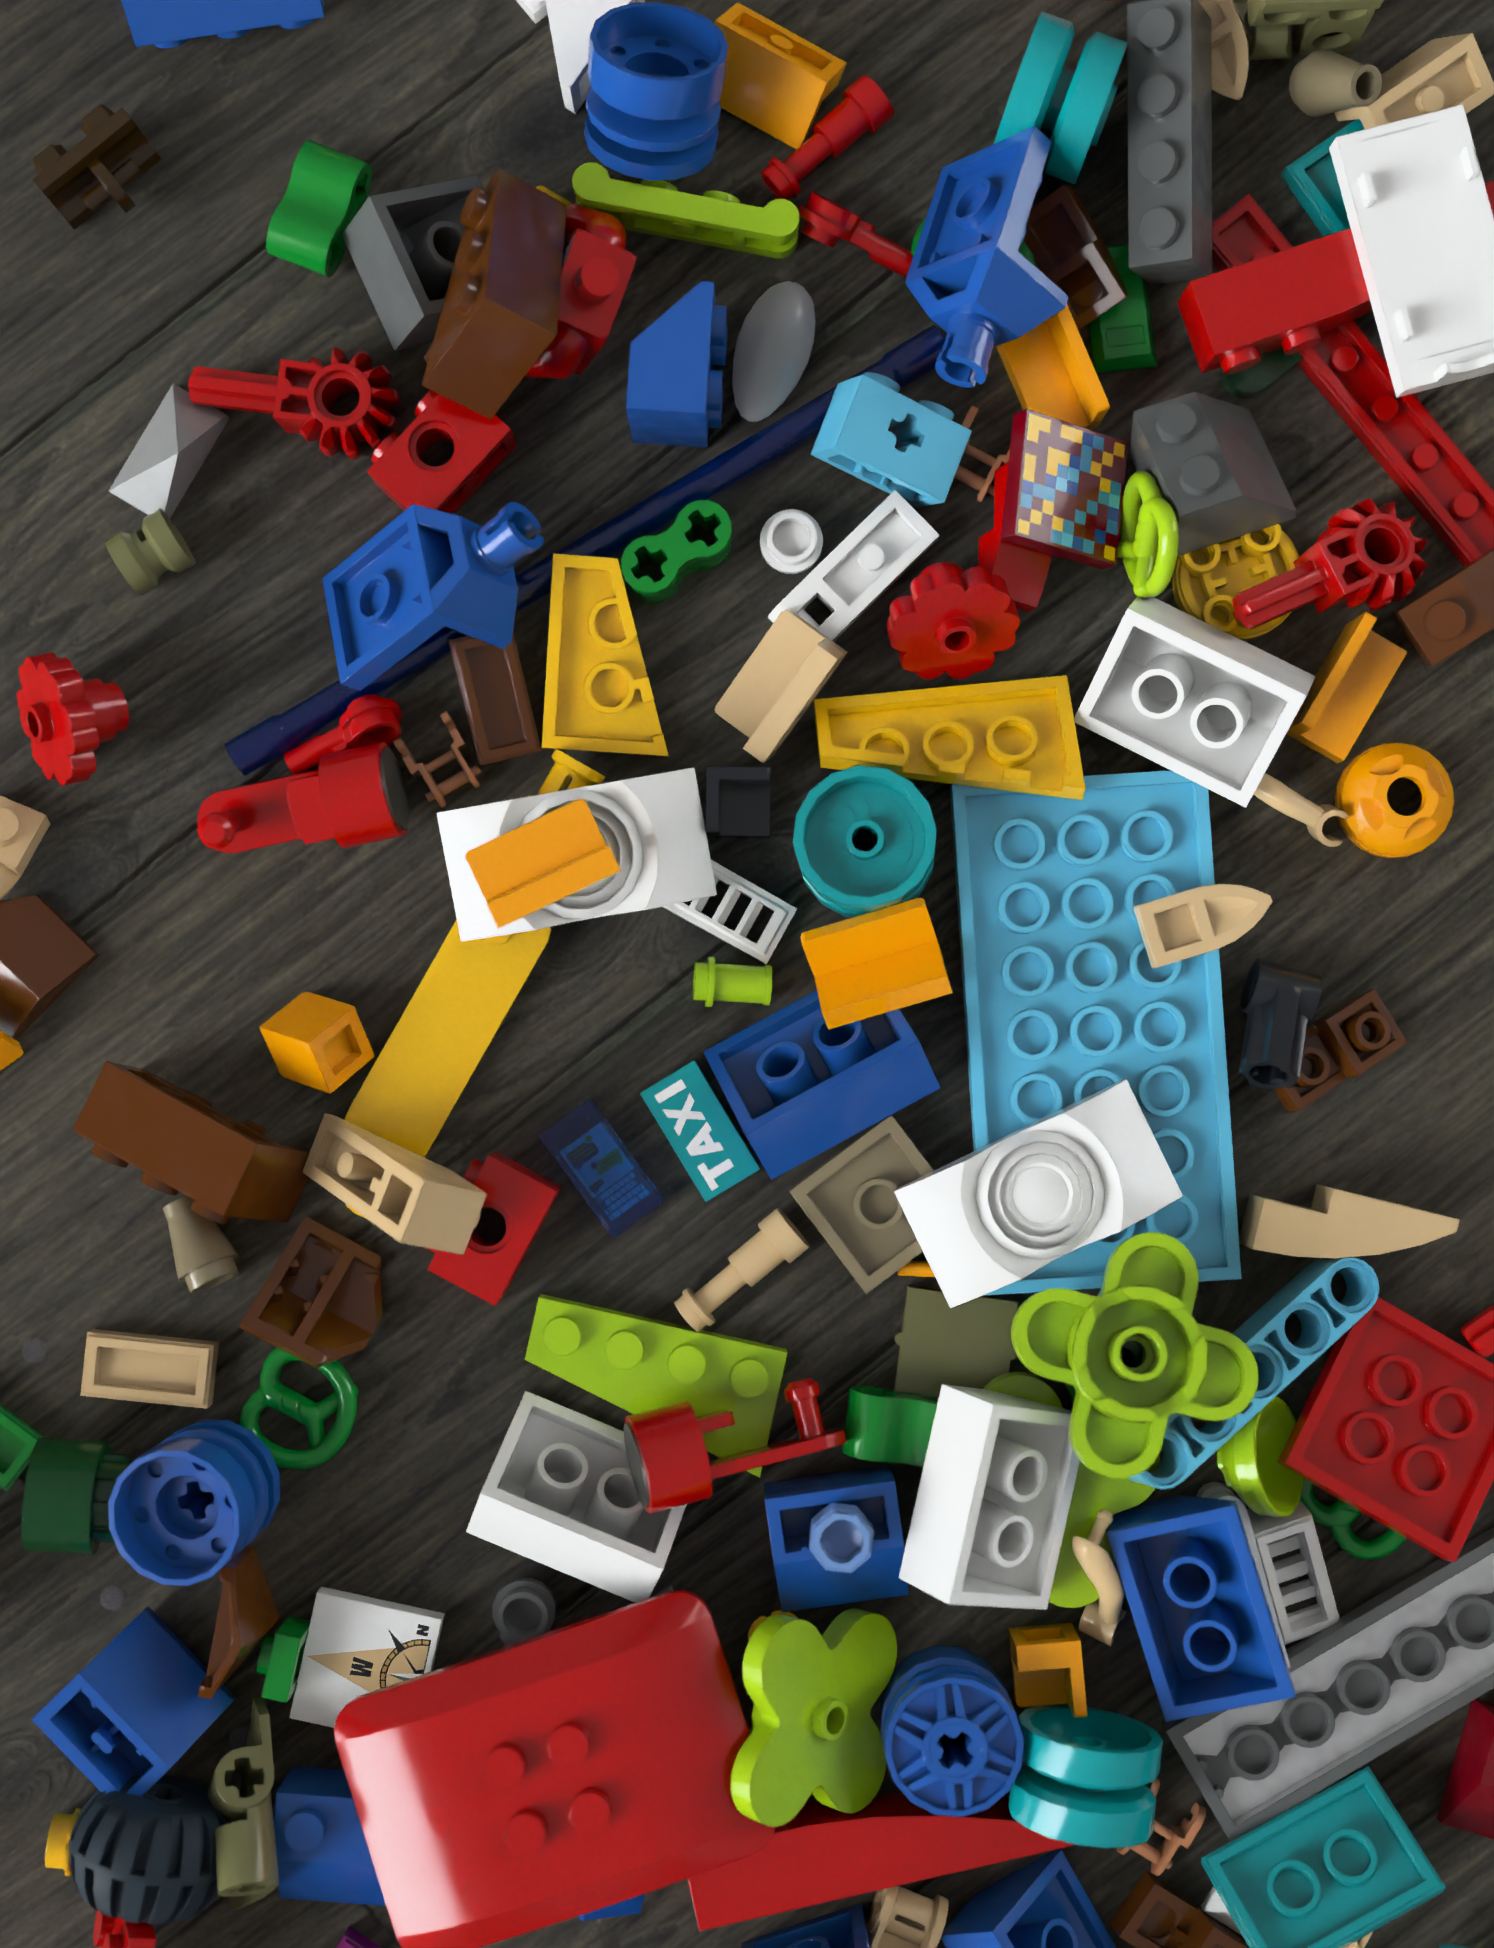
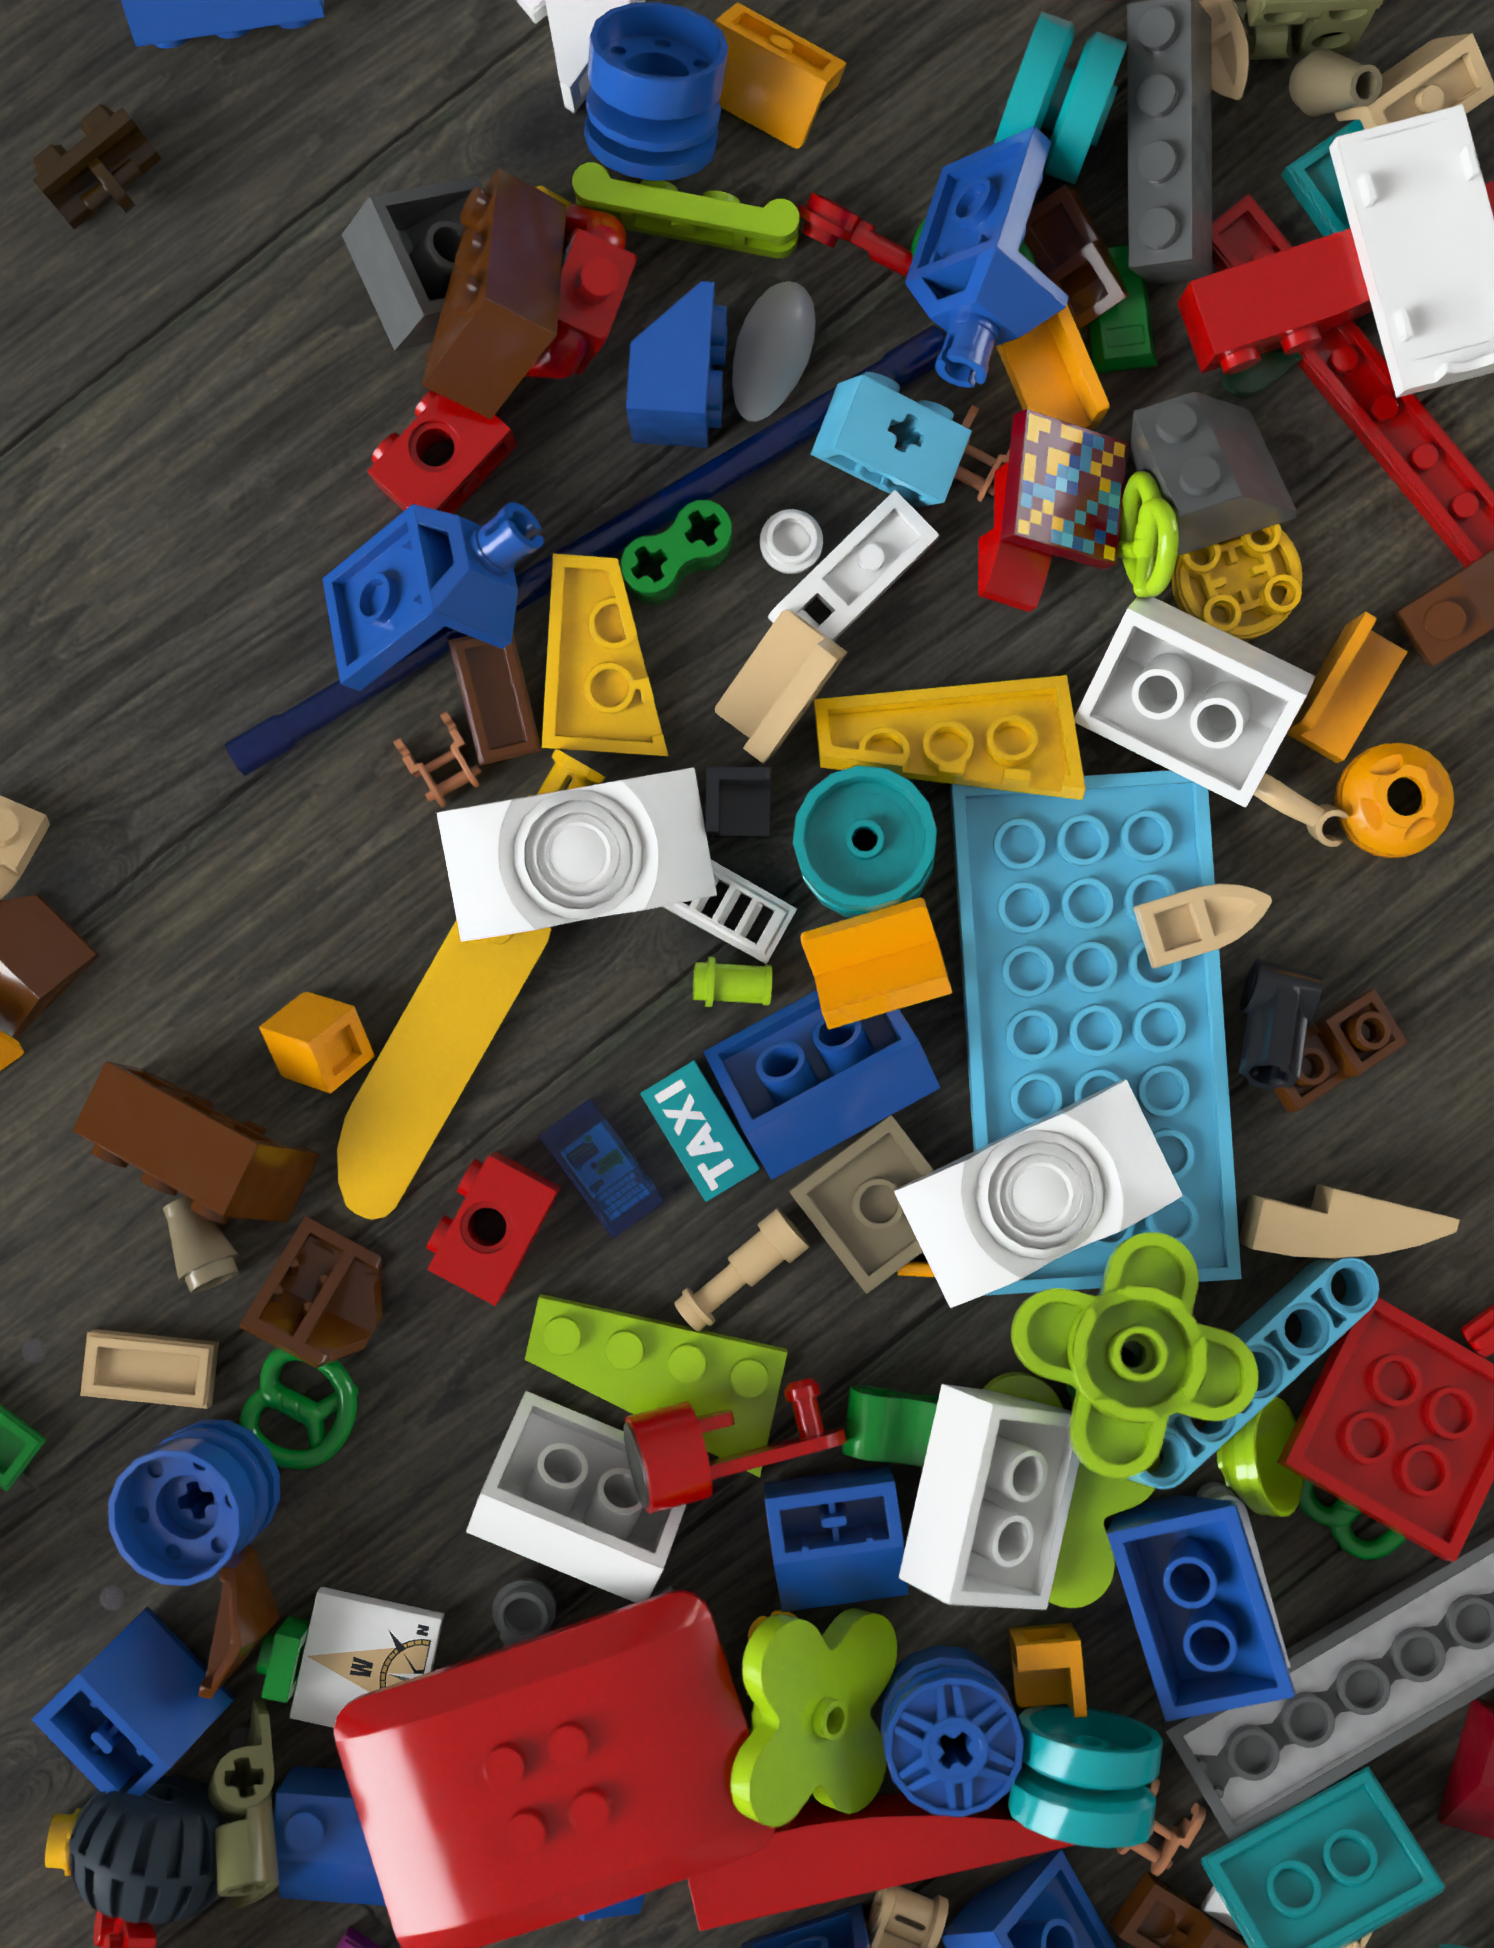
(67, 716): red plant -> none
(69, 1495): dark green piece -> none
(150, 552): olive wheel -> none
(169, 453): light grey slope -> none
(305, 397): red gear -> none
(318, 207): green axle -> none
(350, 797): red piece -> none
(364, 722): red plate -> none
(394, 1187): tan slope -> none
(541, 862): light orange panel -> none
(841, 1537): medium blue tile -> none
(861, 111): red piece -> none
(952, 621): red plant -> none
(953, 1344): olive piece -> none
(1104, 1614): tan piece -> none
(1282, 1535): white slope -> none
(1340, 569): red gear -> none

